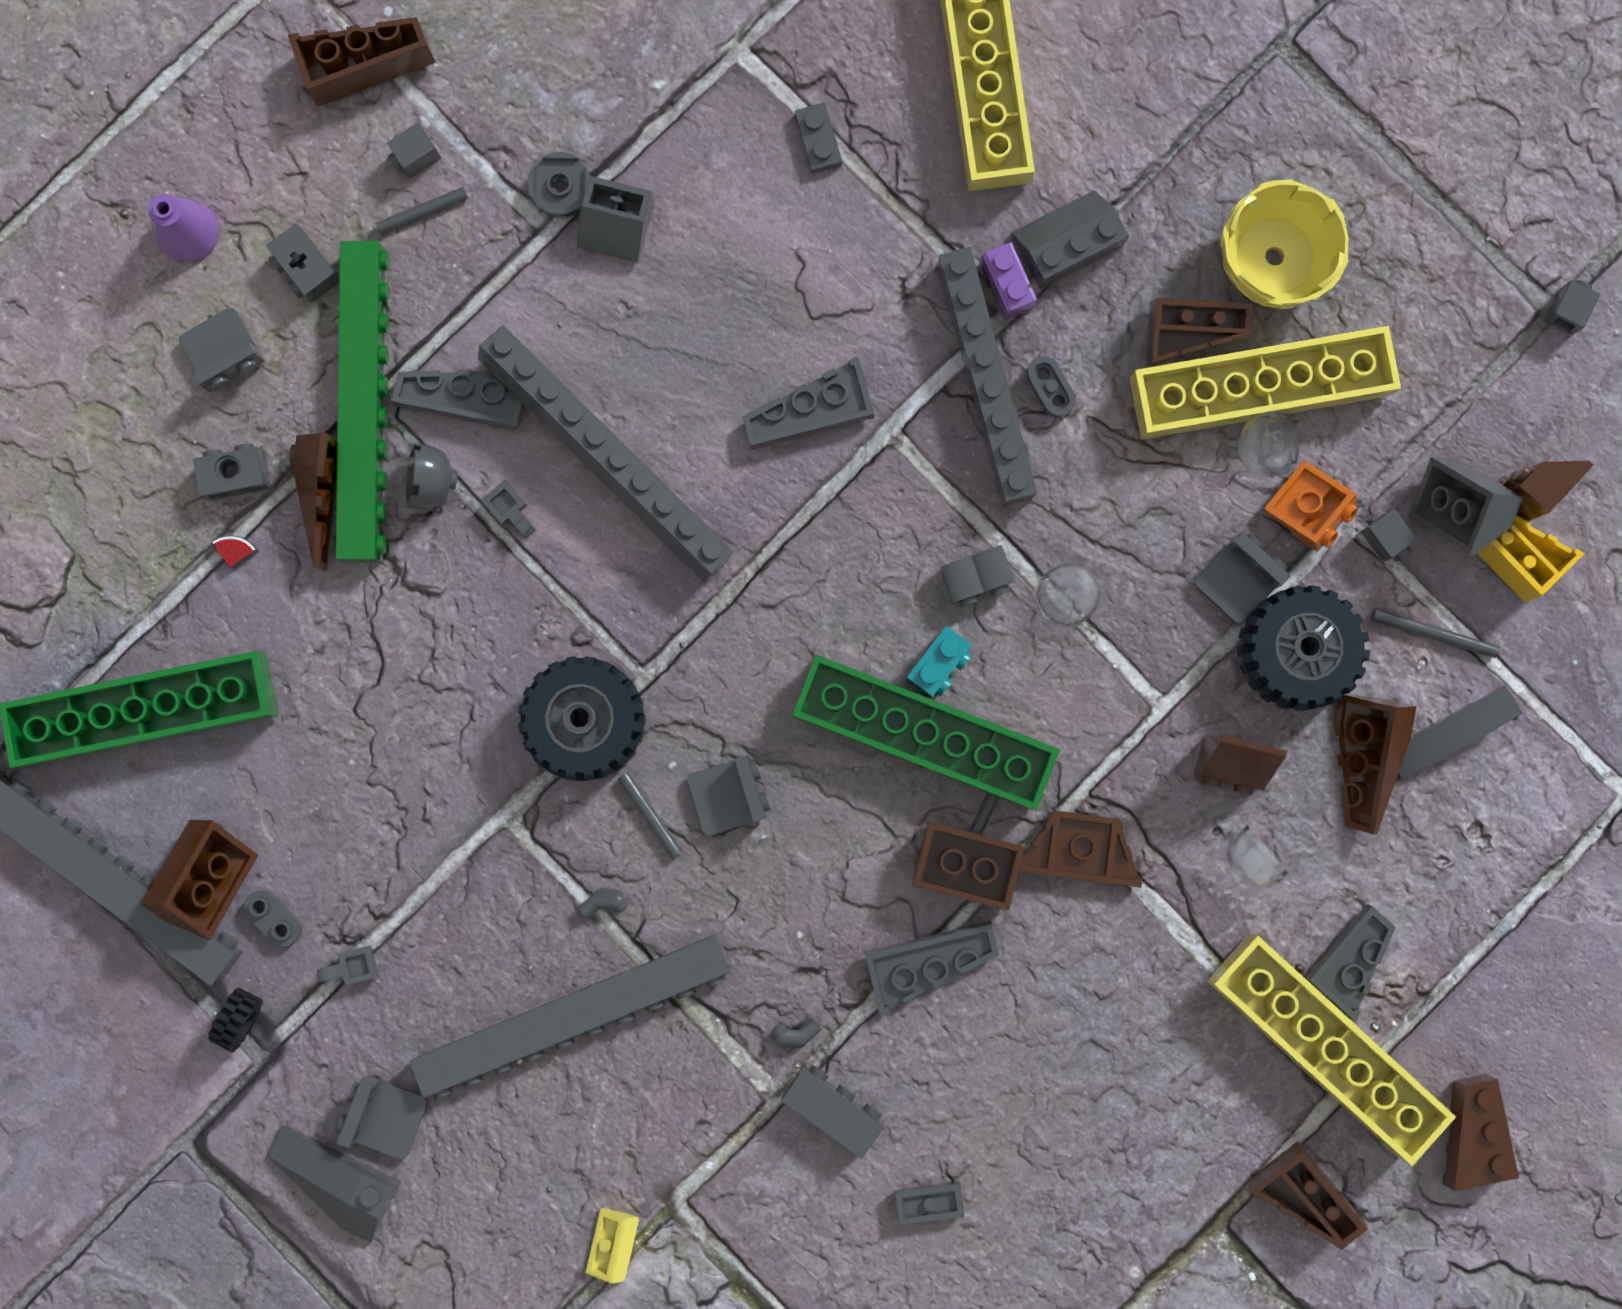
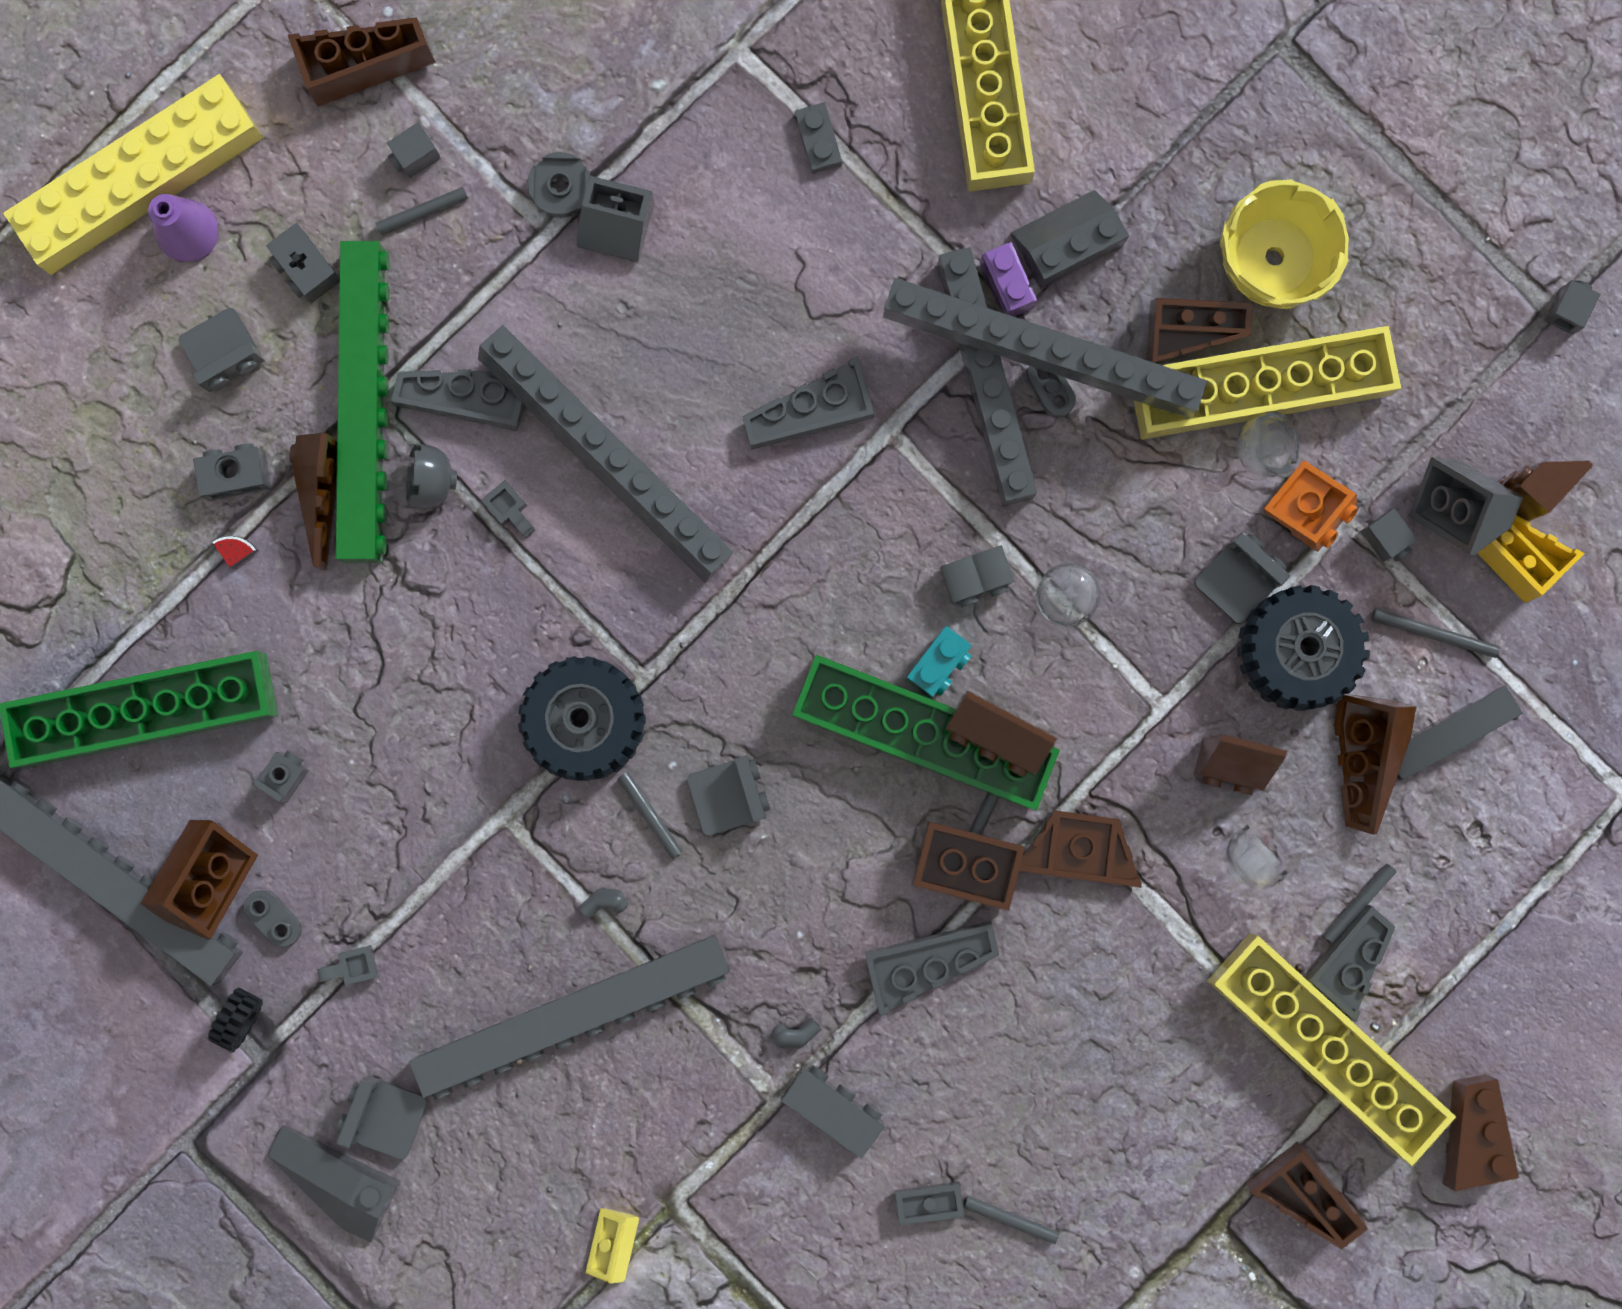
(125, 176): none -> light yellow brick
(294, 774): none -> dark grey brick
(999, 734): none -> reddish brown slope
(1011, 1219): none -> dark grey bar
(1044, 348): none -> dark grey brick
(1359, 903): none -> dark grey bar

